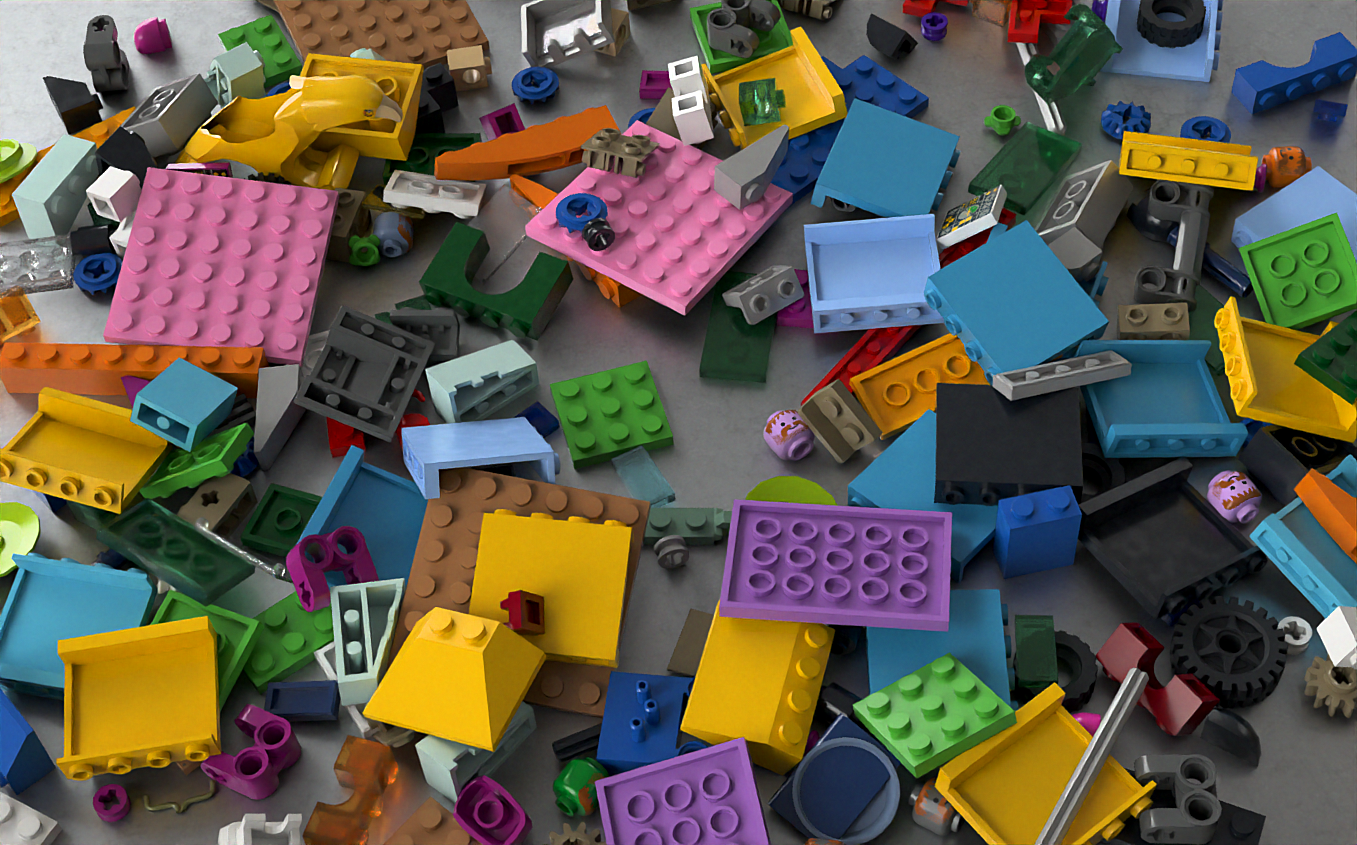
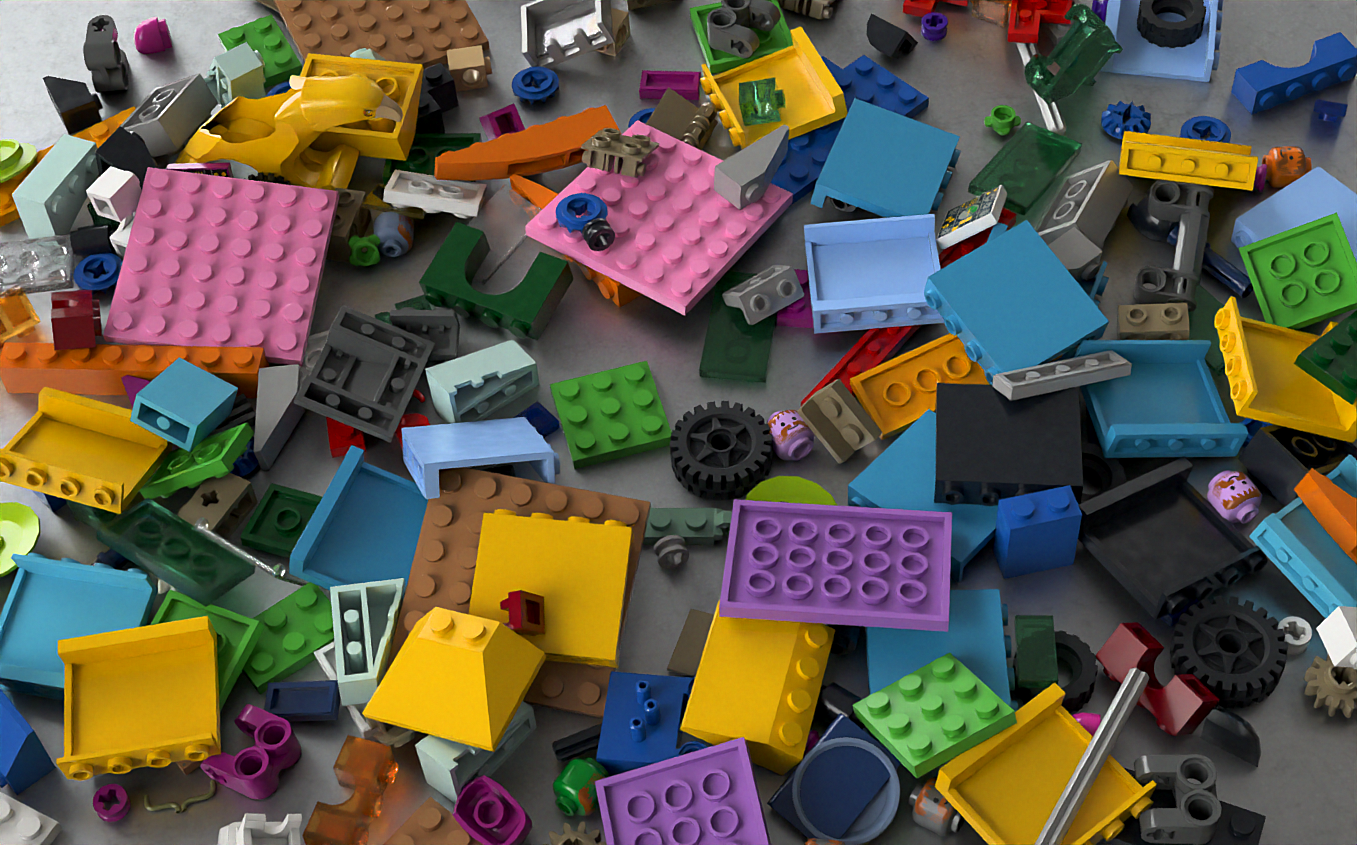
(75, 319): none -> dark red arch
(310, 577): magenta piece -> none
(643, 477): clear light blue tile -> none
(691, 101): white arch -> none
(721, 450): none -> black wheel

